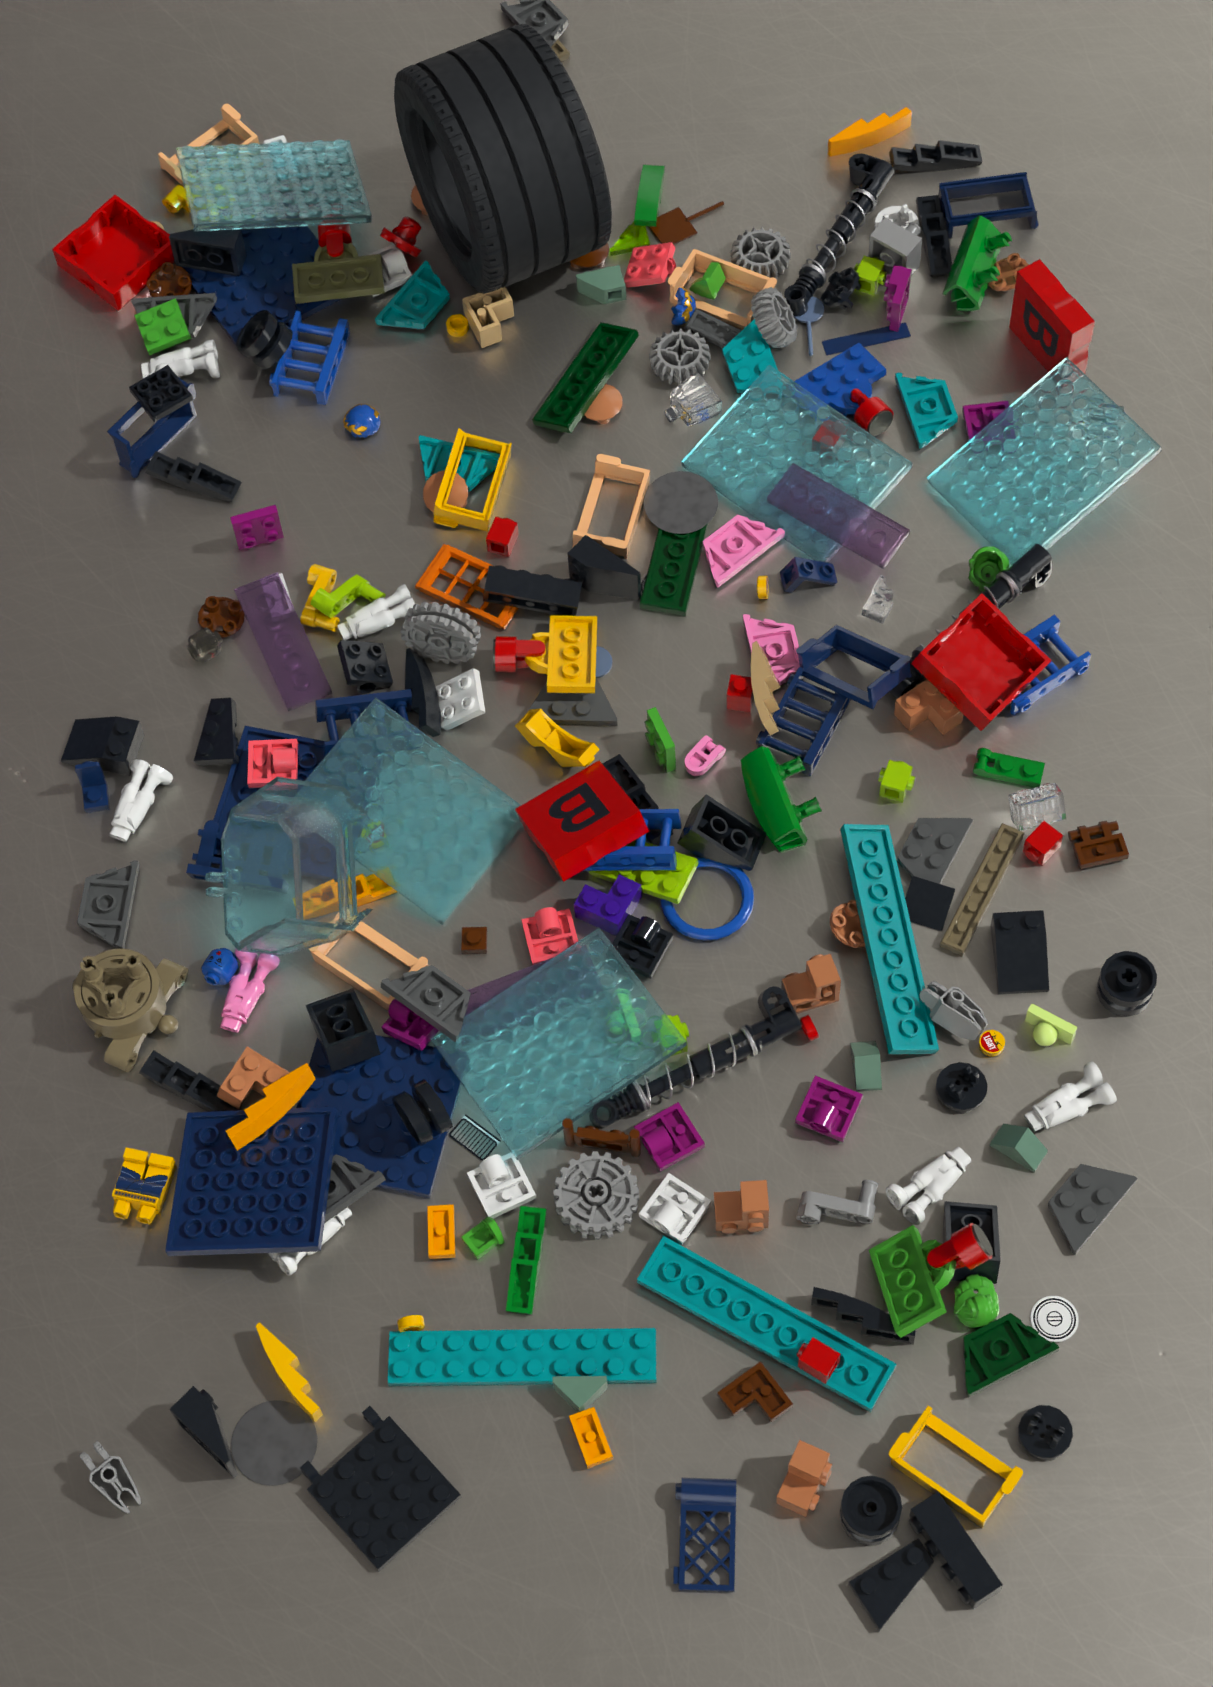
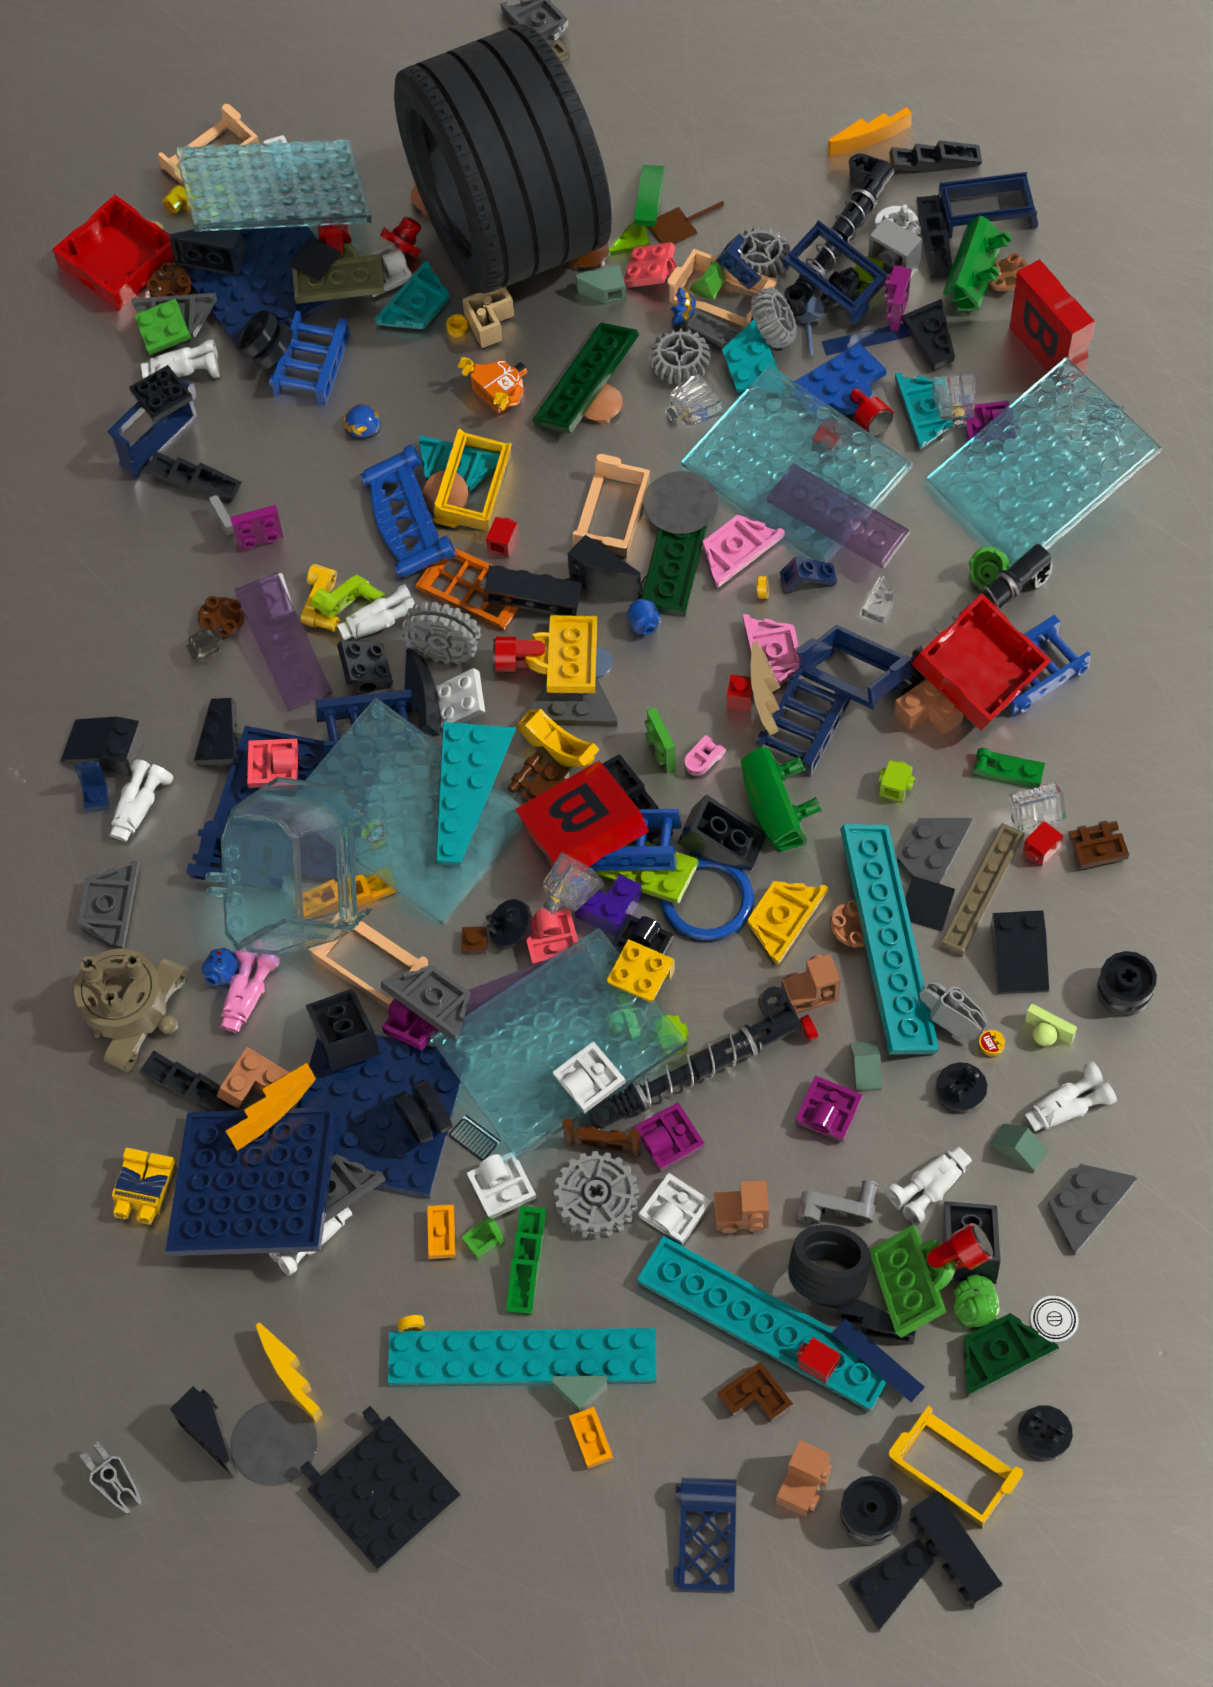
(222, 515): none -> light grey tile
(314, 258): none -> black sticker
(430, 547): none -> blue piece
(467, 773): none -> teal wing
(496, 382): none -> orange torso
(510, 923): none -> black plate
(545, 777): none -> reddish brown plate
(570, 884): none -> clear torso
(589, 1077): none -> white plate
(641, 971): none -> yellow bracket
(643, 617): none -> blue head
(735, 265): none -> dark blue bracket
(783, 915): none -> yellow wing
(828, 1285): none -> black tyre
(860, 306): none -> dark blue piece
(878, 1360): none -> dark blue sticker
(931, 333): none -> black wing
(955, 397): none -> clear torso

